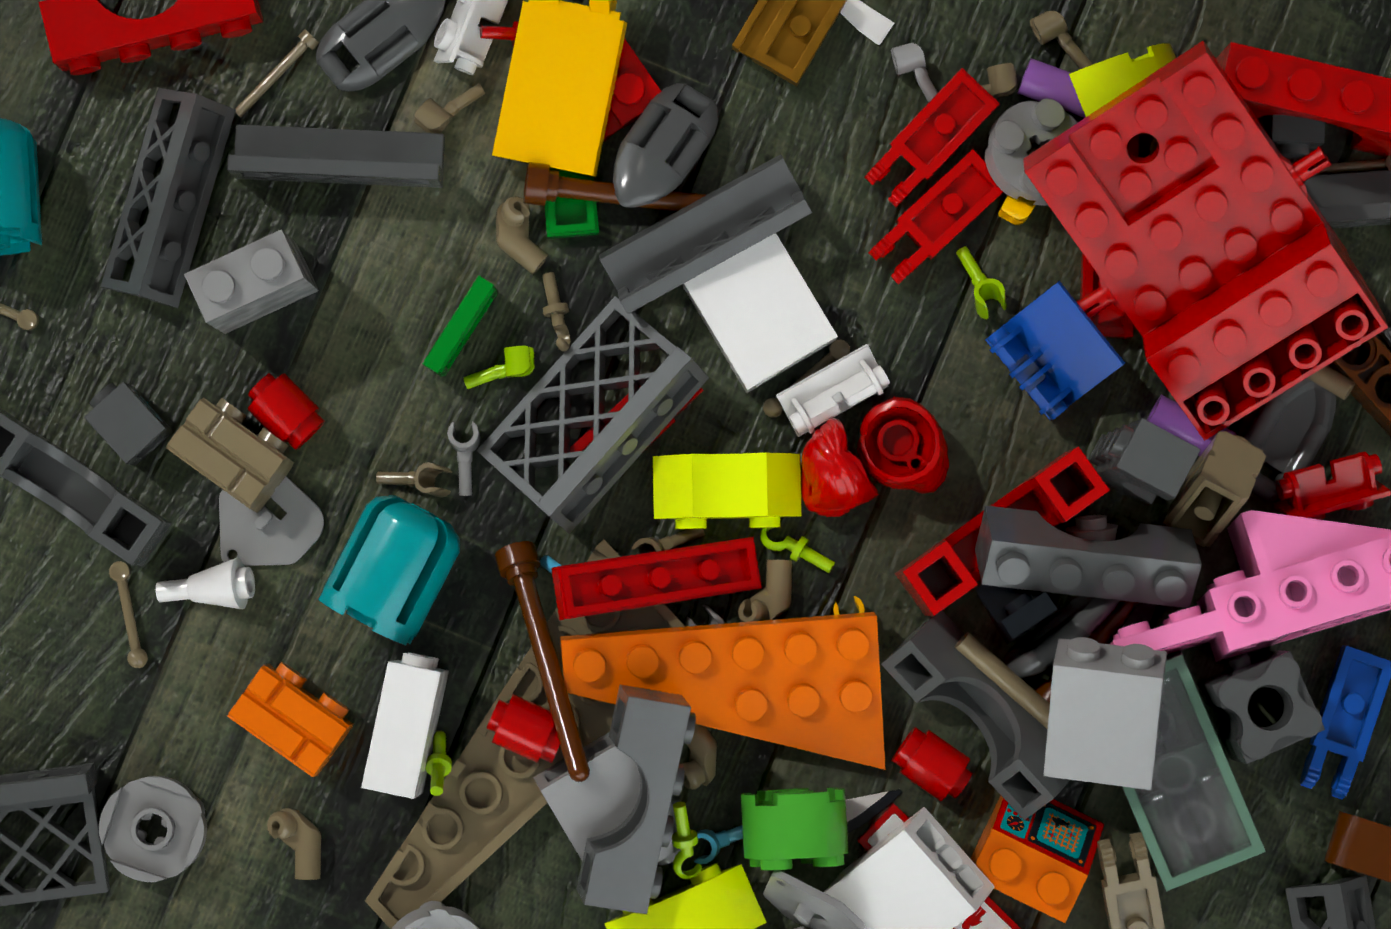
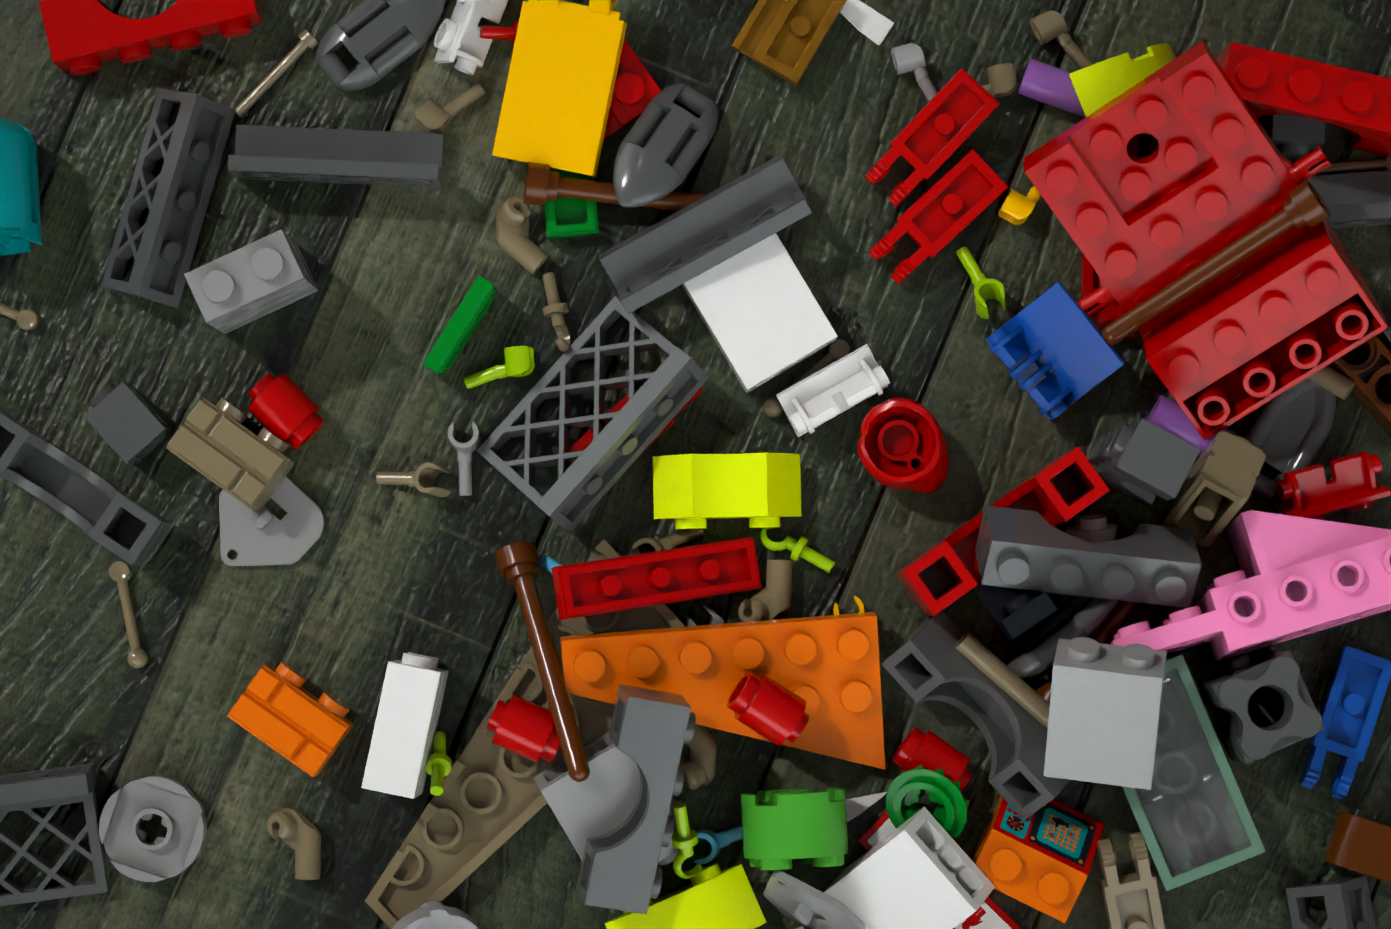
(221, 585): white cone -> none
(392, 567): teal cylinder -> none
(768, 708): none -> red brick
(831, 475): red hair -> none
(910, 787): none -> green gear
(1012, 139): light grey plate -> none
(1299, 210): none -> reddish brown piece

